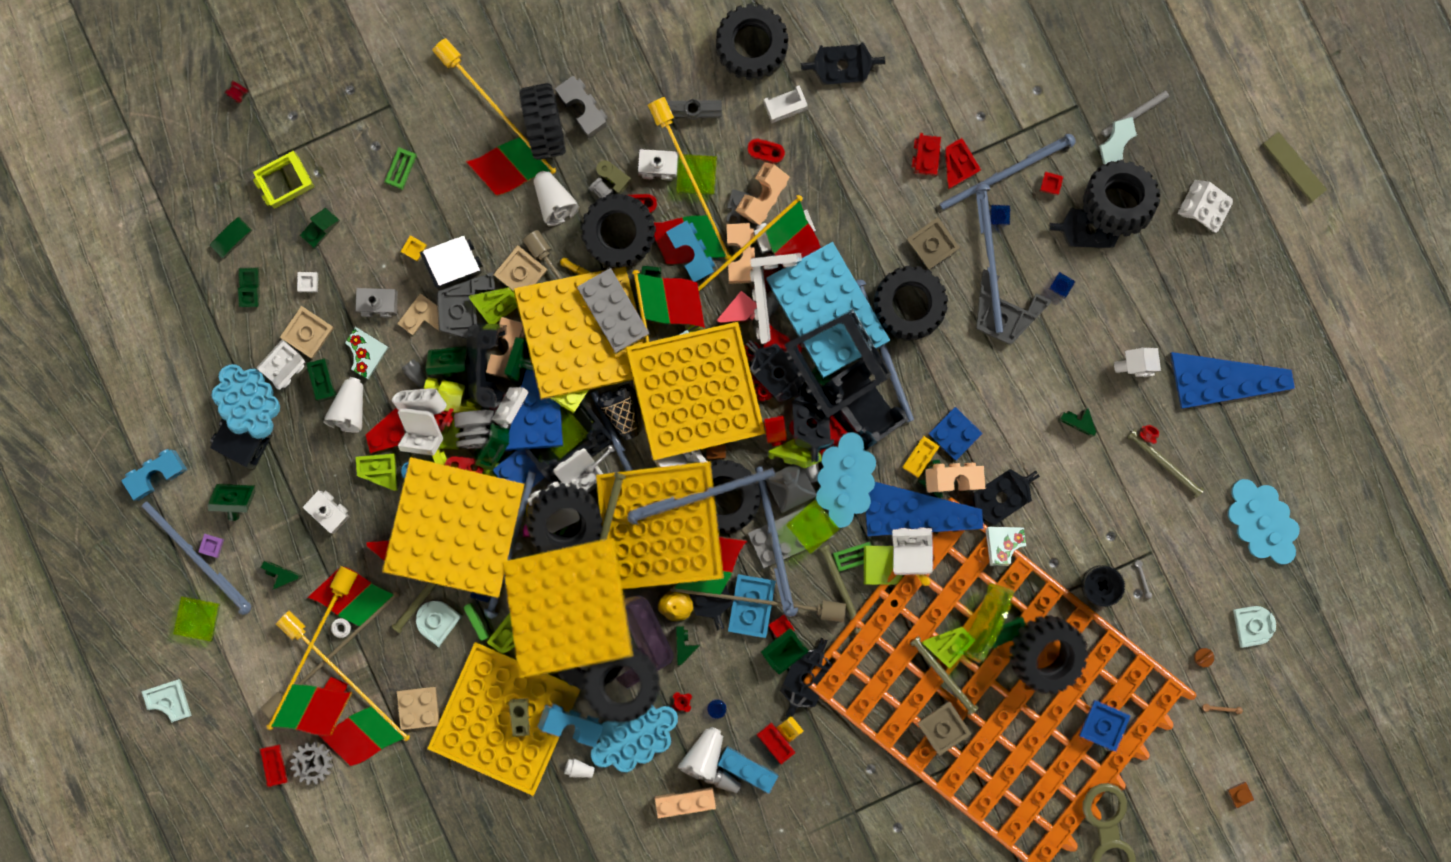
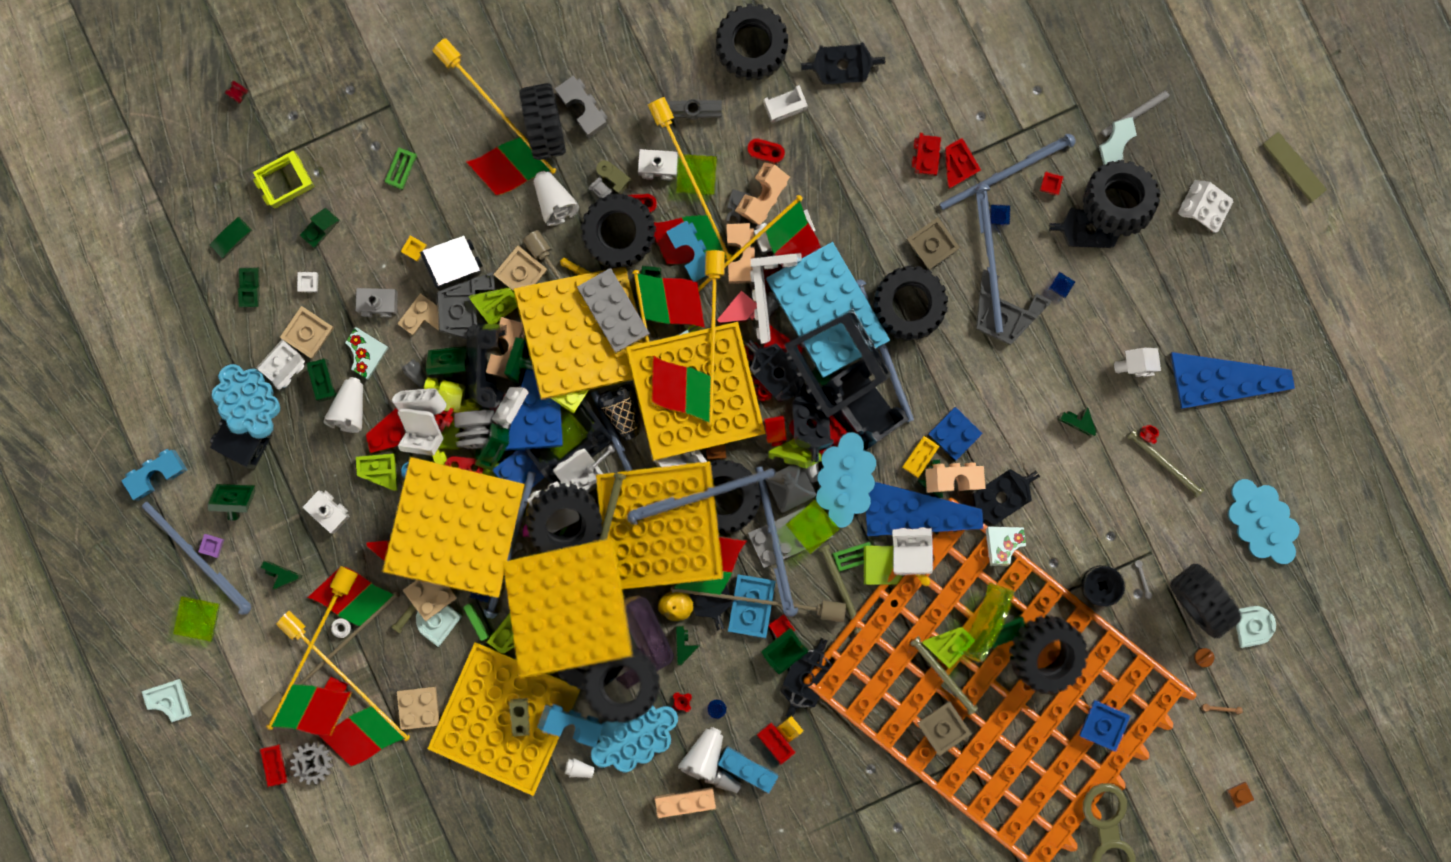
(429, 597): none -> tan plate
(683, 387): none -> flag
(1206, 600): none -> black tyre

